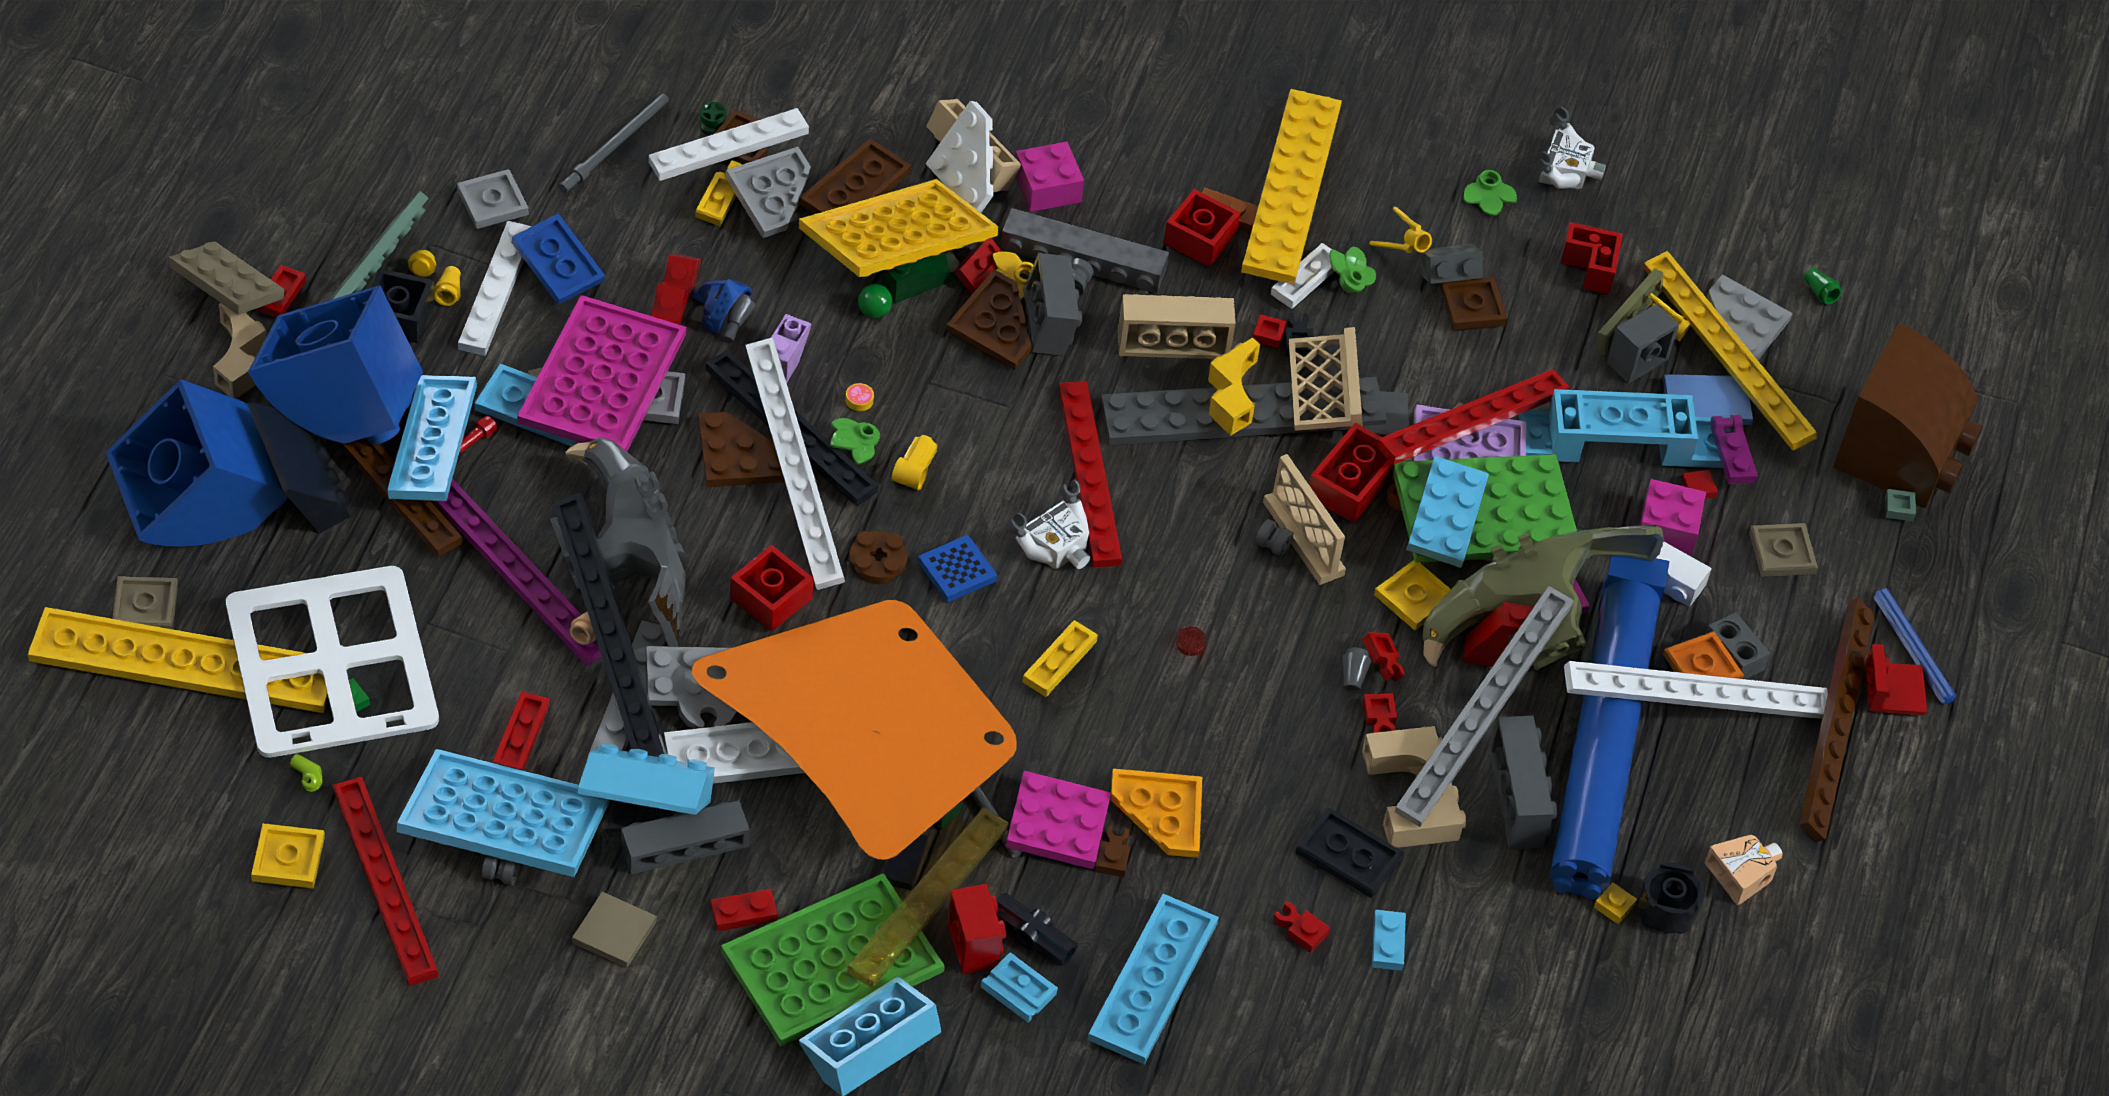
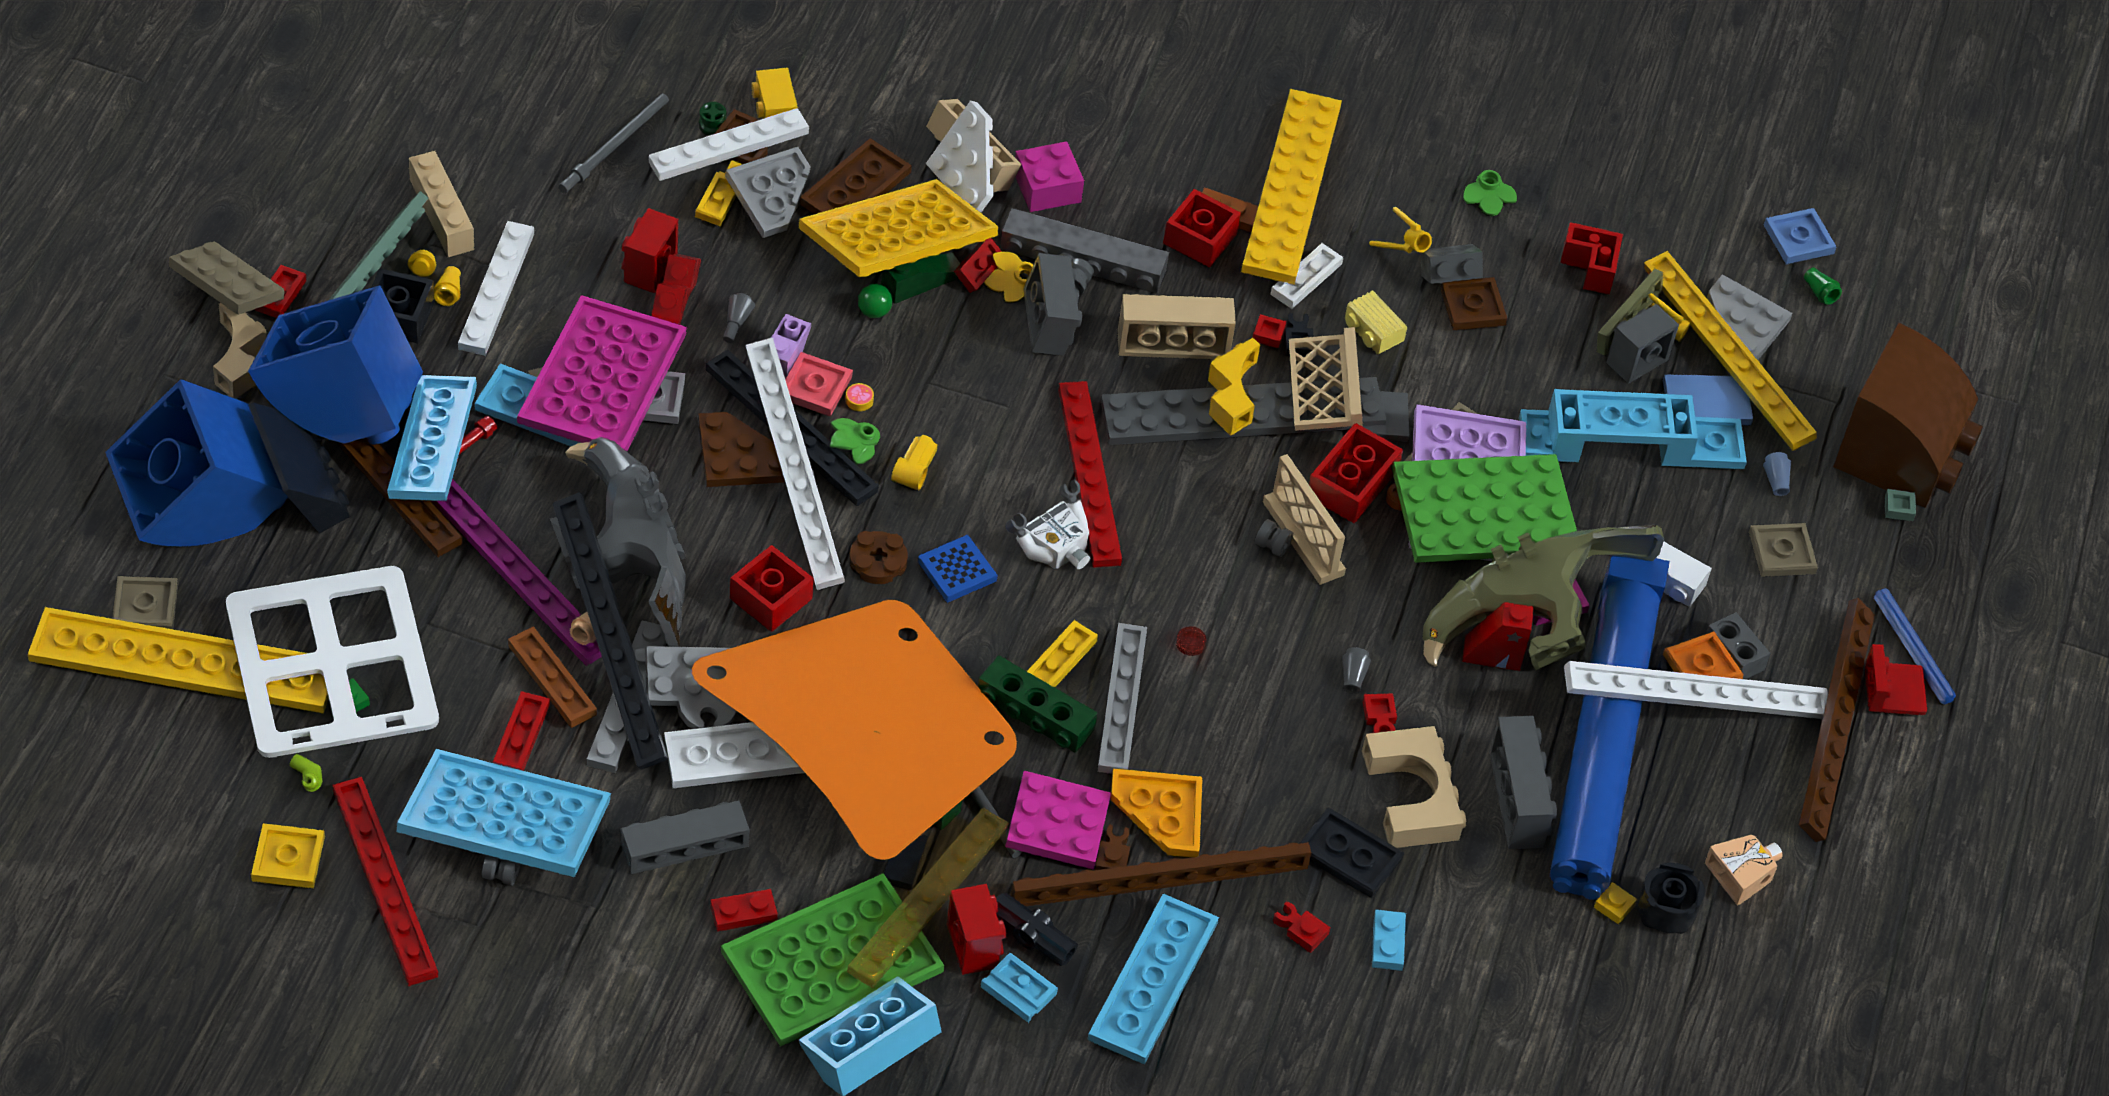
(442, 204): none -> tan brick
(492, 199): light grey plate -> none
(552, 677): none -> dark orange plate
(558, 259): blue plate -> none
(614, 929): dark tan tile -> none
(647, 779): medium azure slope -> none
(648, 249): none -> red brick
(716, 309): blue helmet -> none
(773, 92): none -> yellow brick
(817, 383): none -> coral plate
(994, 321): reddish brown plate -> none
(1048, 702): none -> dark green brick
(1122, 698): none -> light grey plate
(1161, 874): none -> reddish brown plate
(1352, 269): bright green plate -> none
(1375, 322): none -> light yellow brick
(1383, 651): red plate -> none
(1412, 593): yellow plate -> none
(1447, 511): medium azure plate -> none
(1470, 417): red plate -> none
(1484, 706): light grey plate -> none
(1568, 156): torso -> none
(1676, 511): dark pink brick -> none
(1701, 481): red tile -> none
(1733, 449): magenta plate -> none
(1778, 472): none -> sand blue cone
(1799, 236): none -> medium blue plate

